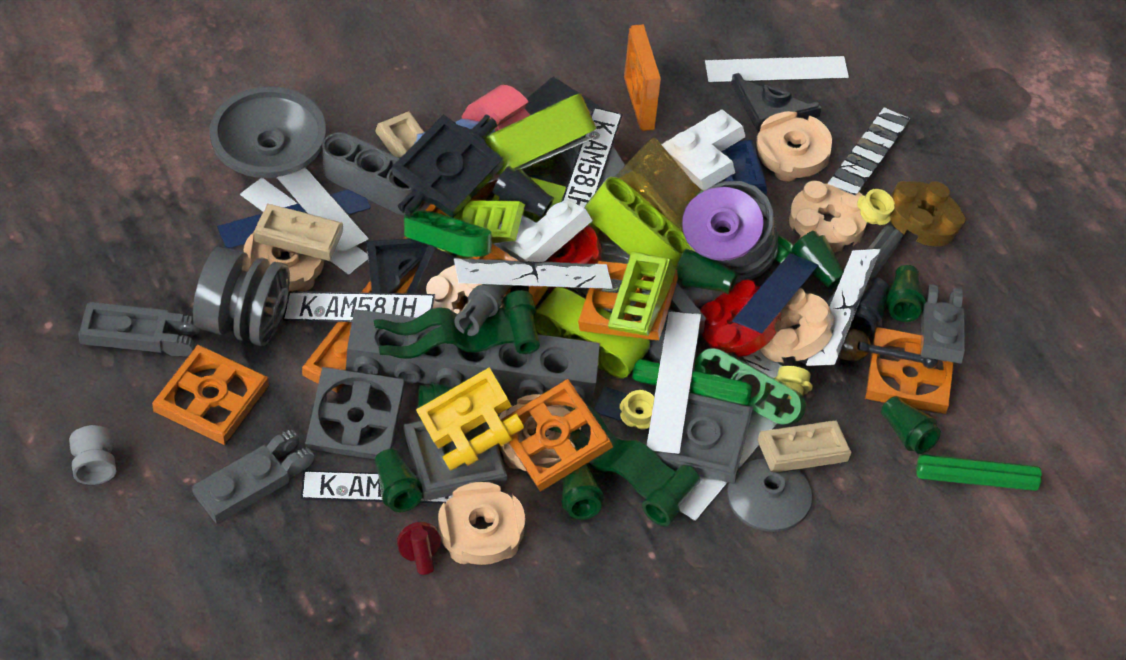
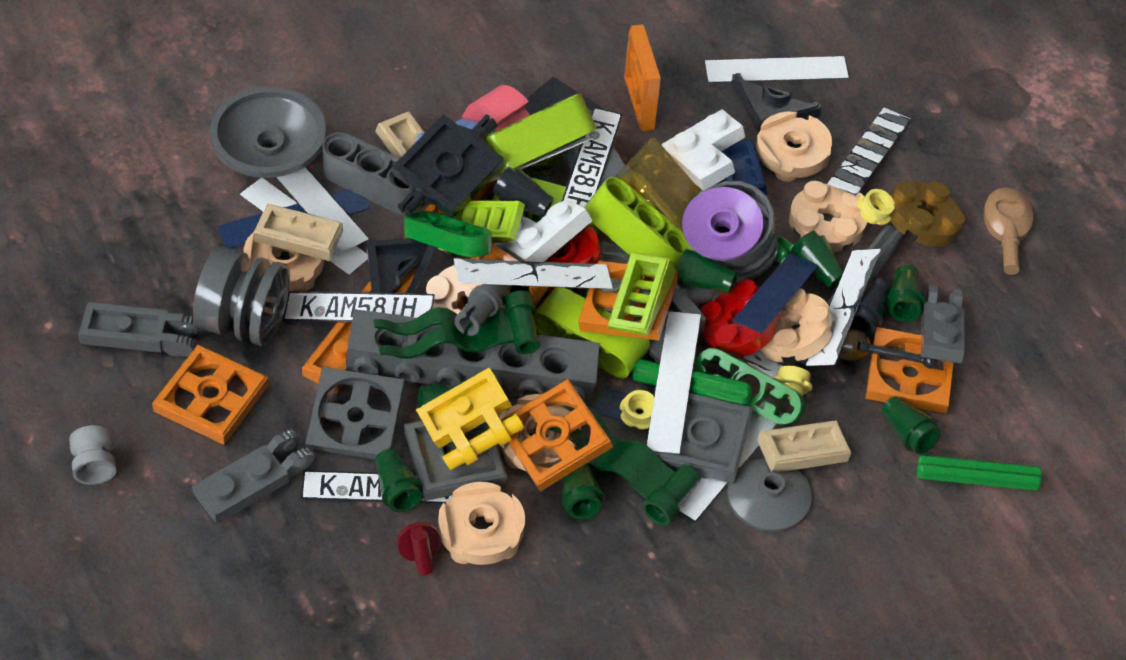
(1009, 220): none -> medium nougat piece

